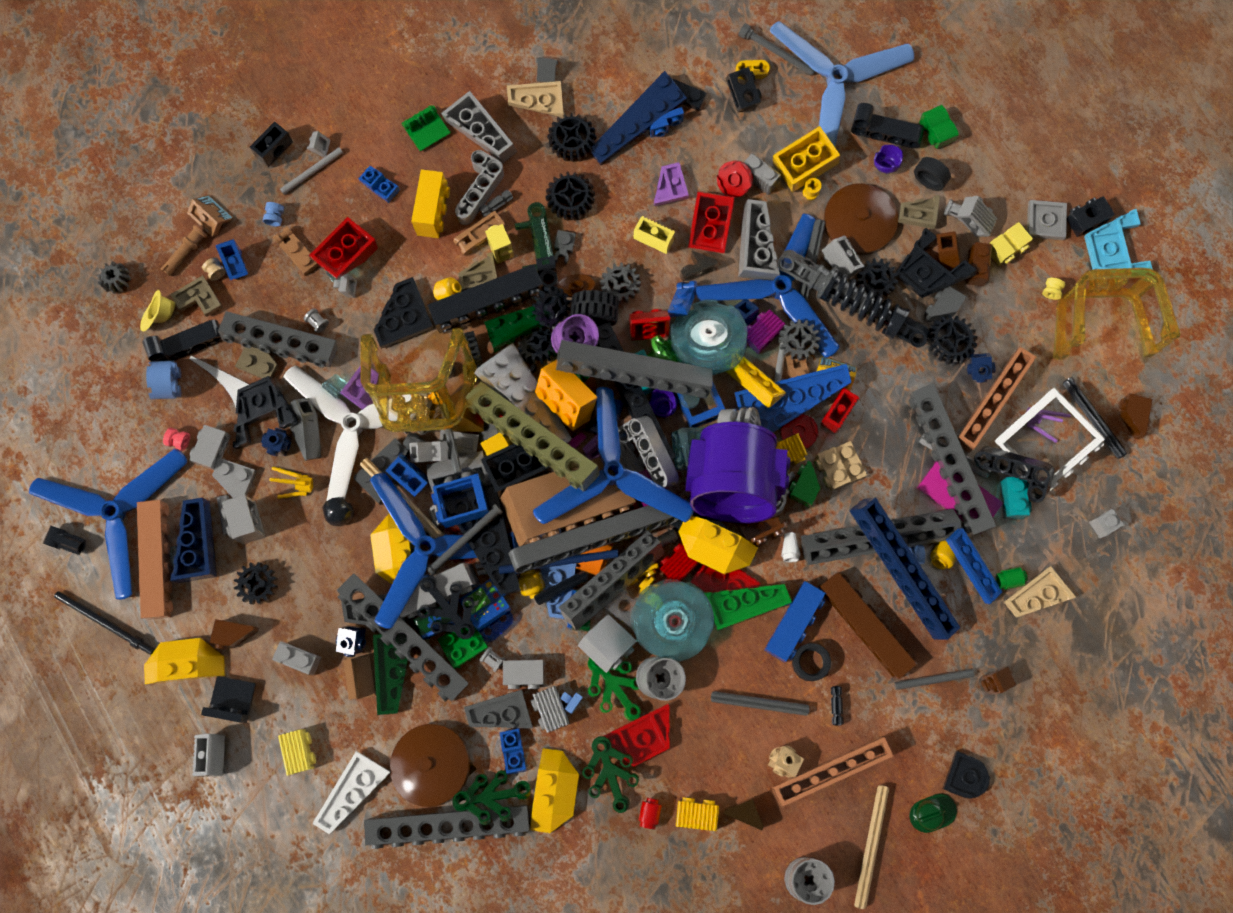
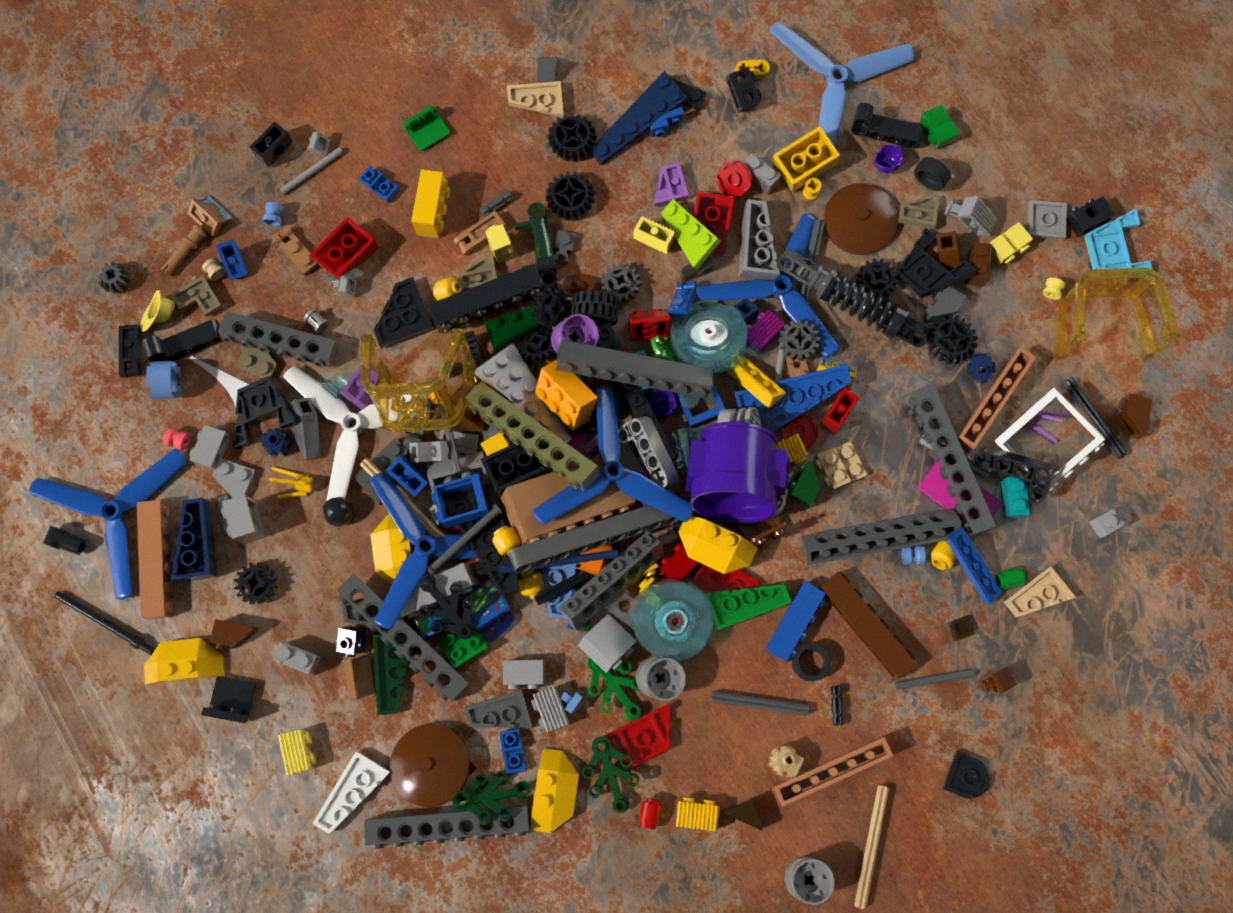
(129, 350): none -> black plate
(208, 755): light grey brick -> none
(475, 123): light grey wedge -> none
(476, 190): light grey beam -> none
(492, 659): light grey bush -> none
(506, 539): none -> yellow head
(691, 235): none -> lime wing
(748, 33): dark grey piece -> none
(790, 548): white cone -> none
(842, 256): light grey brick -> none
(904, 568): dark blue brick -> none
(933, 813): dark green piece -> none
(960, 628): none -> dark brown tile

